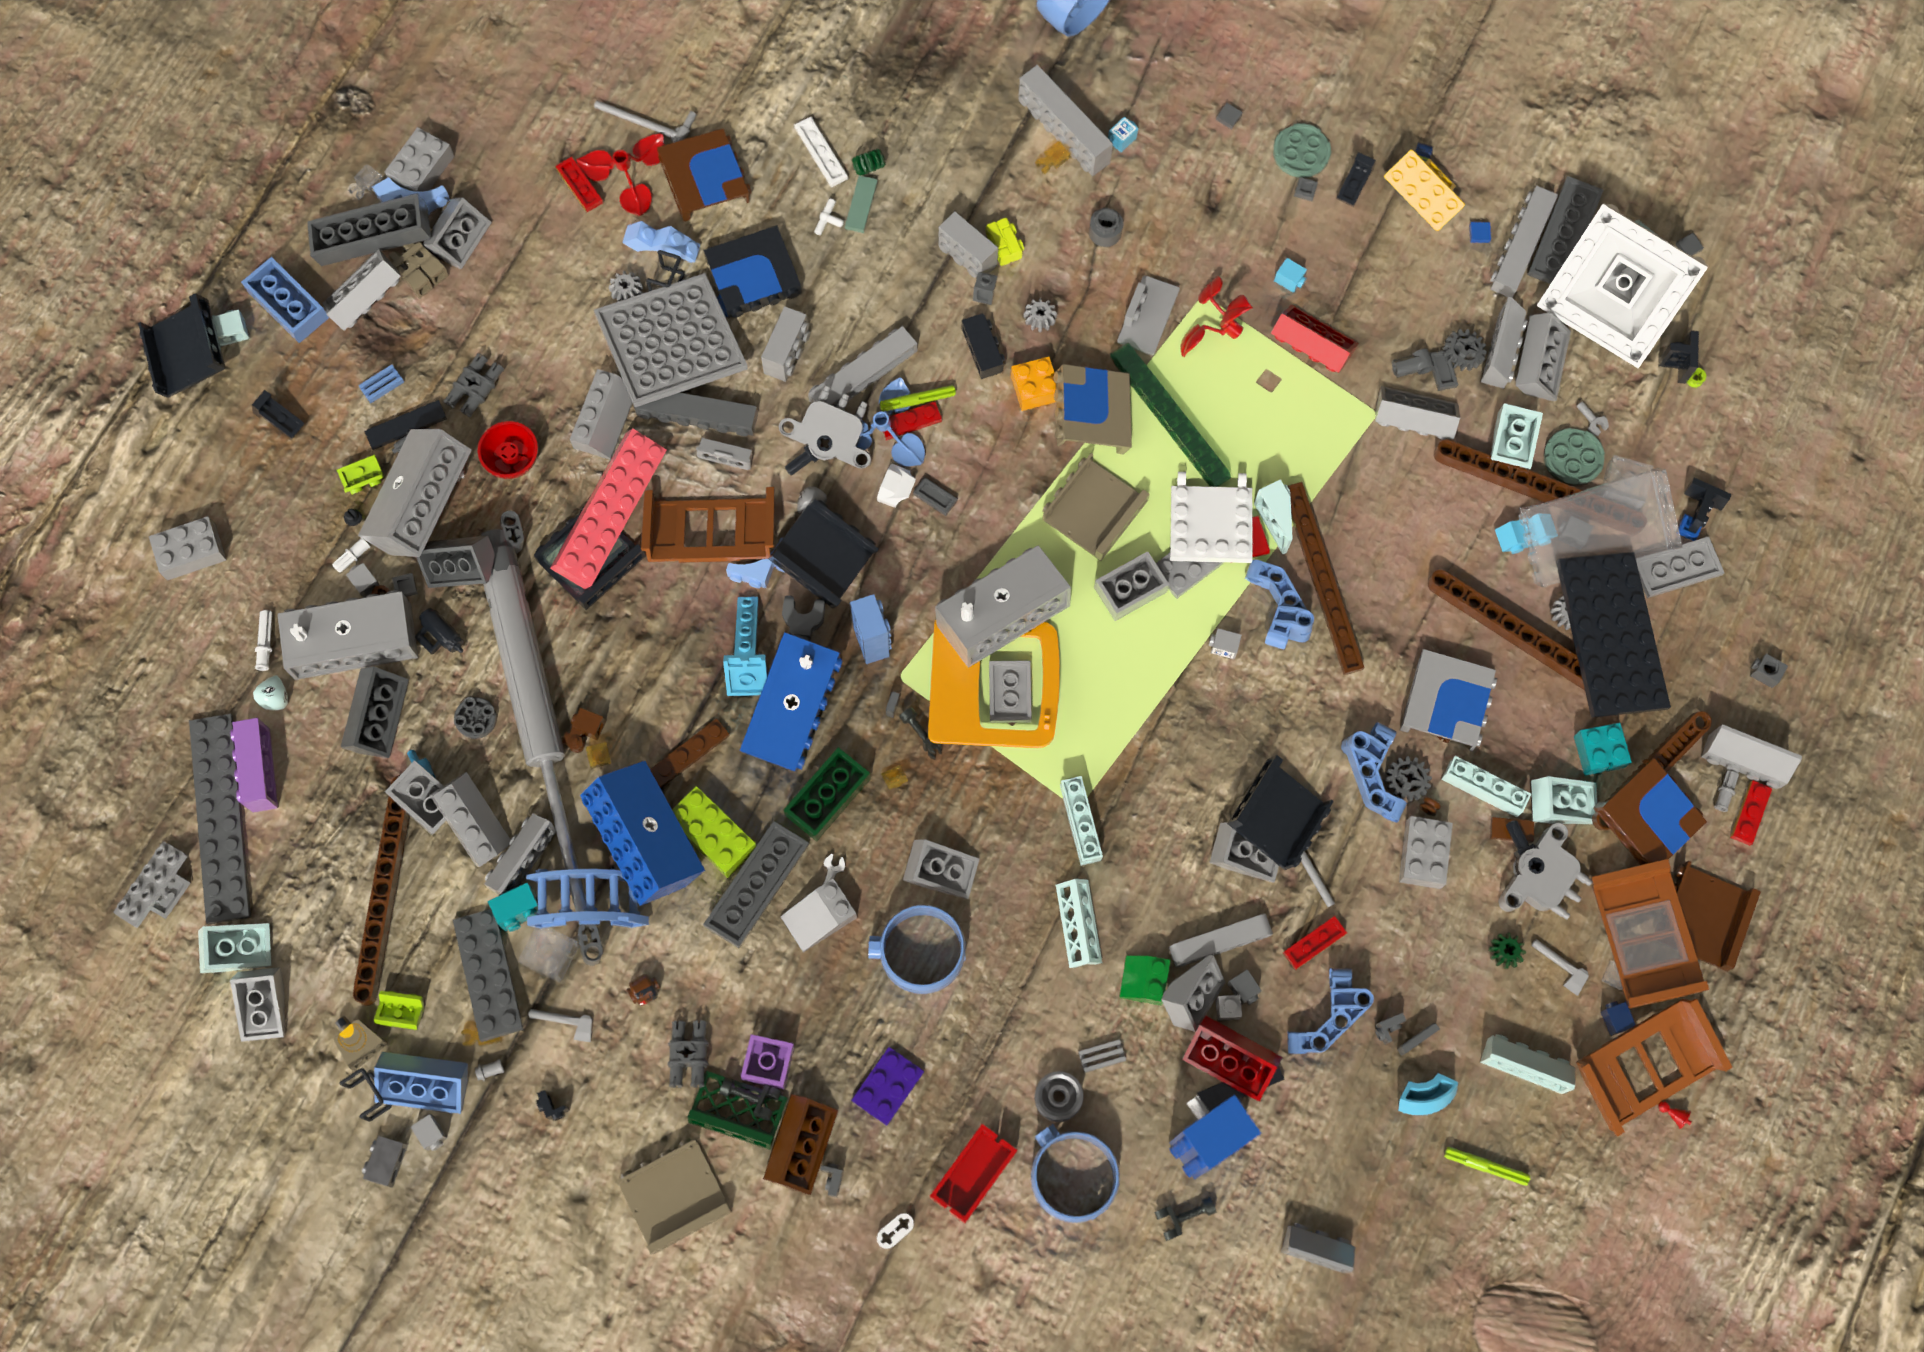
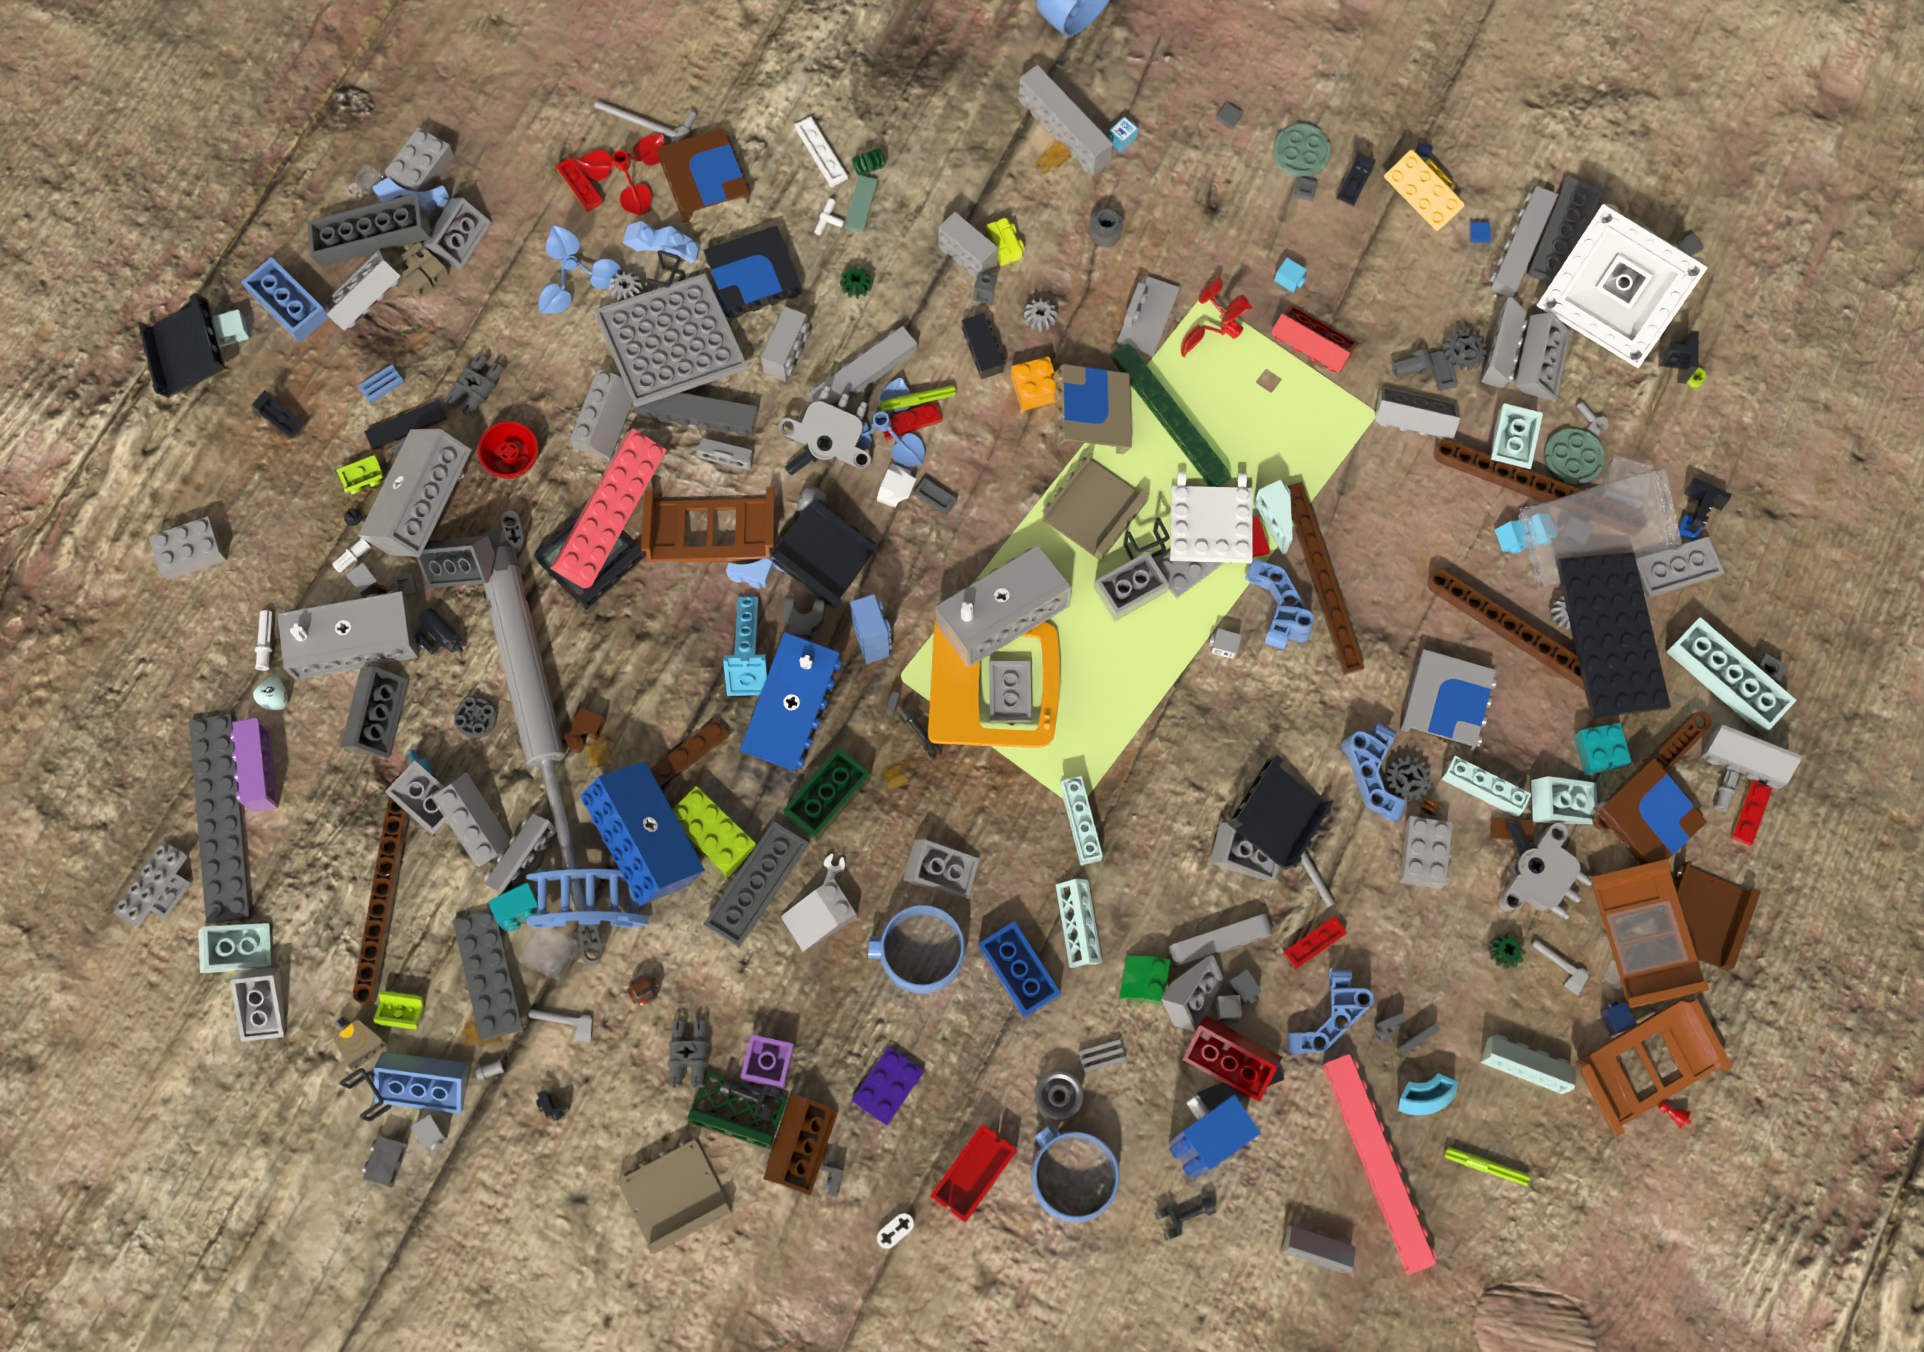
(562, 246): none -> medium blue plant
(856, 282): none -> dark green gear
(1019, 970): none -> blue brick
(1128, 535): none -> black piece
(1379, 1164): none -> coral brick
(1731, 676): none -> light aqua brick

